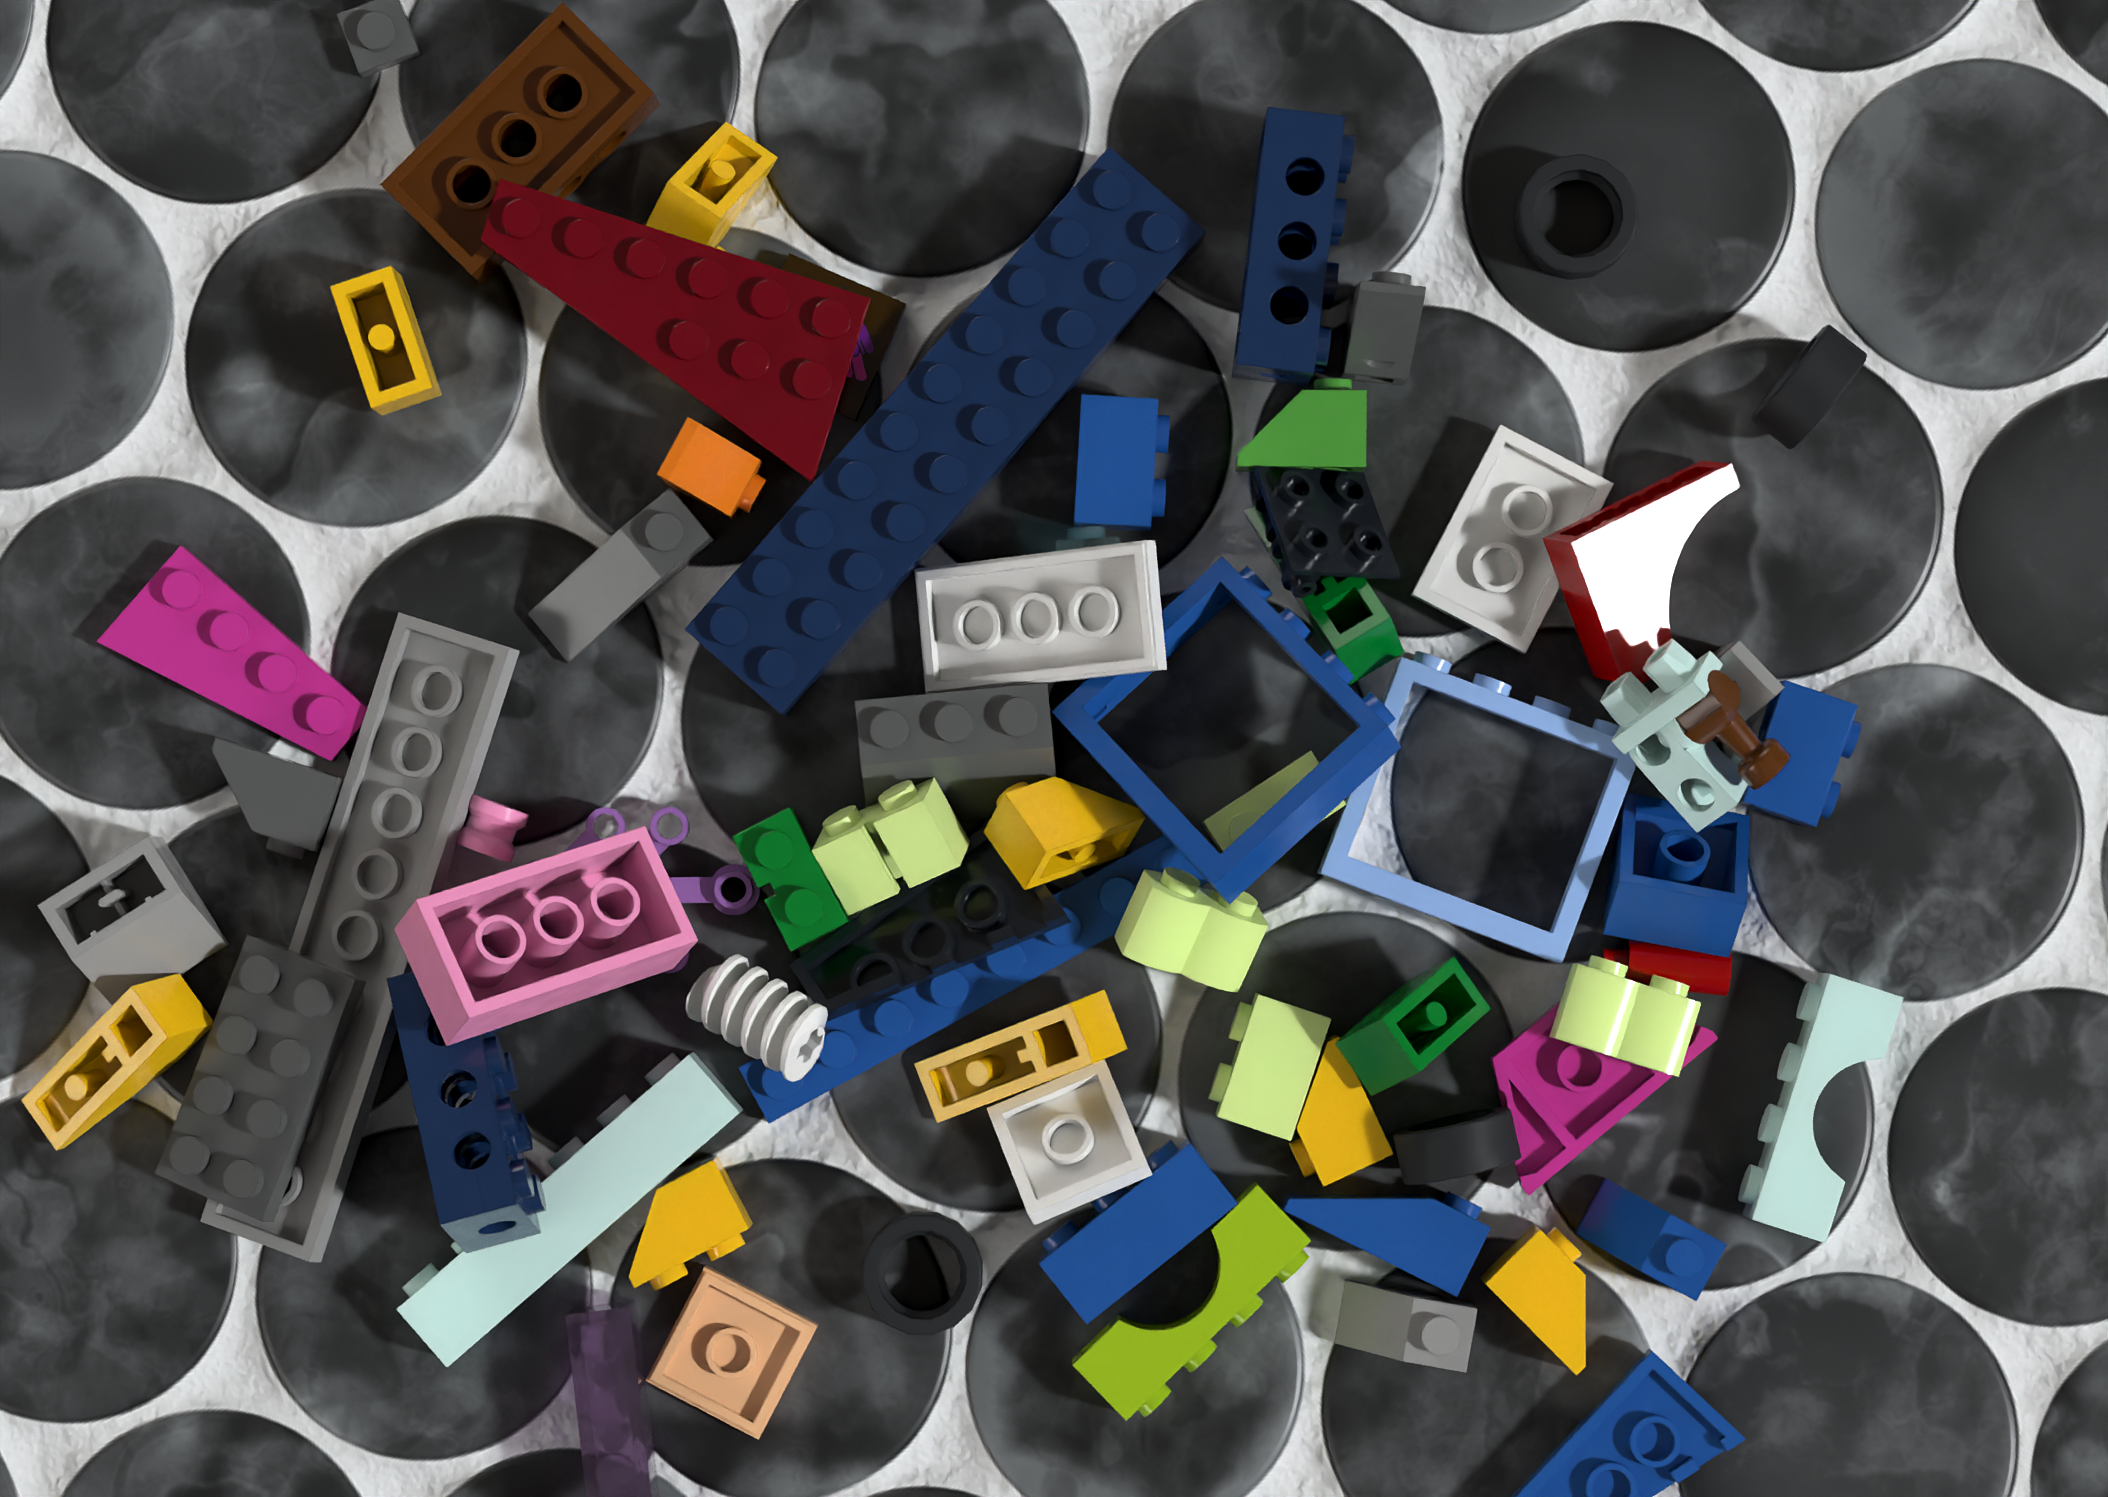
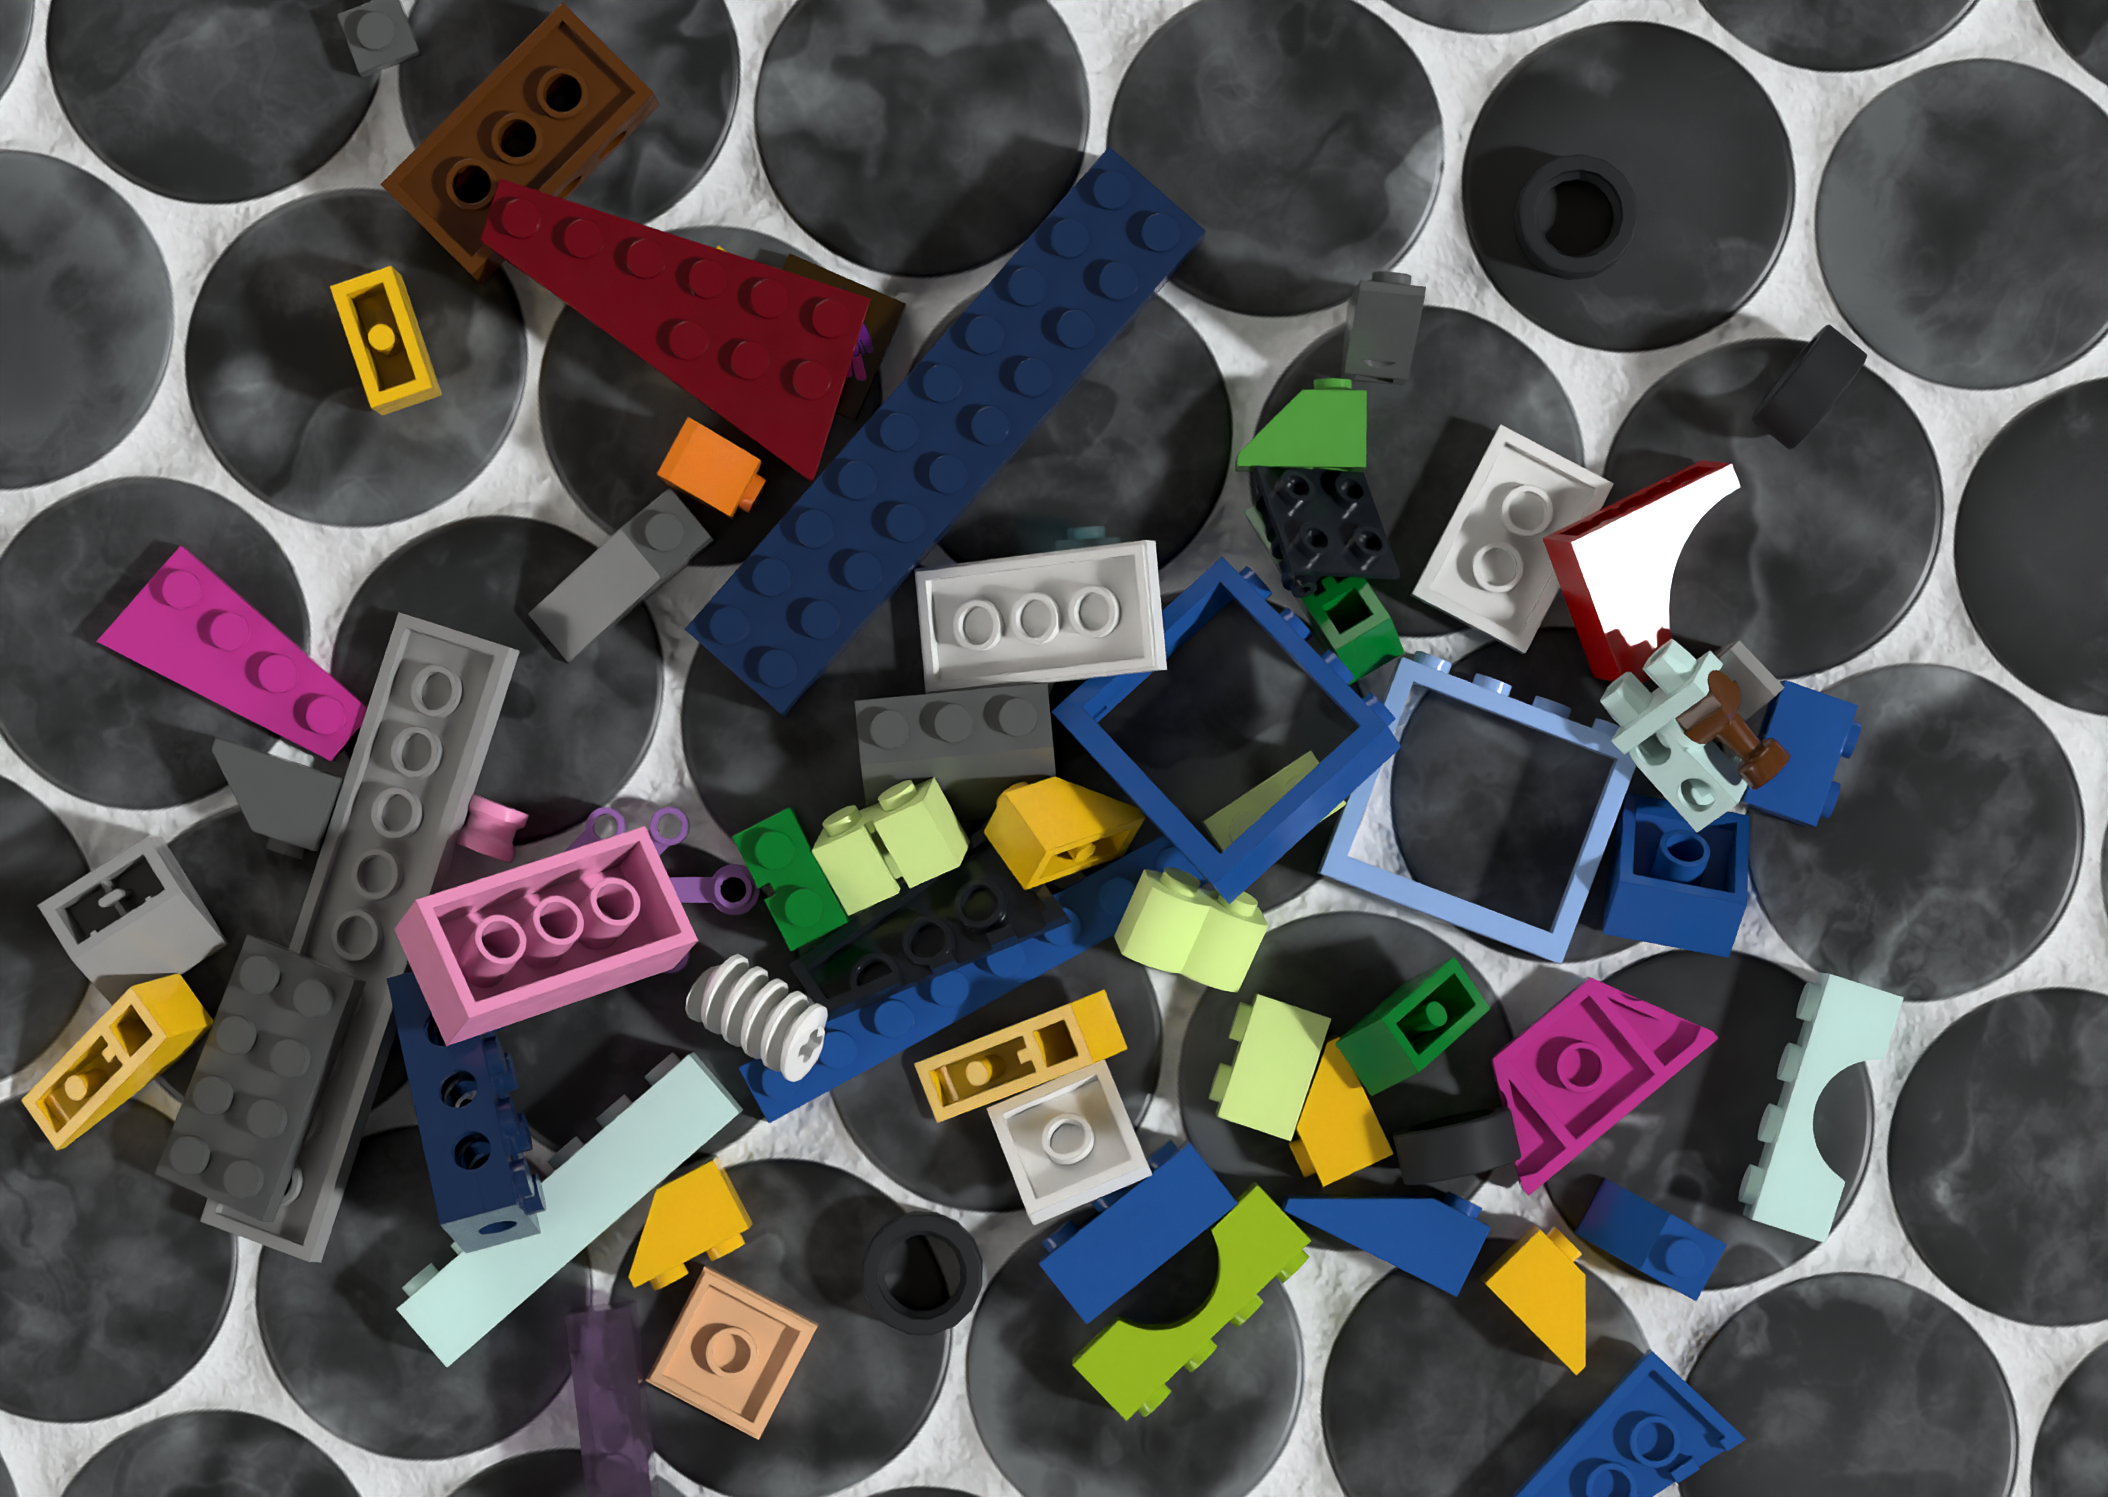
(712, 187): yellow slope -> none
(1118, 462): blue brick -> none
(1289, 147): dark blue brick -> none
(1406, 1325): light grey slope -> none
(1626, 1017): yellowish green brick -> none
(1699, 970): red cylinder -> none

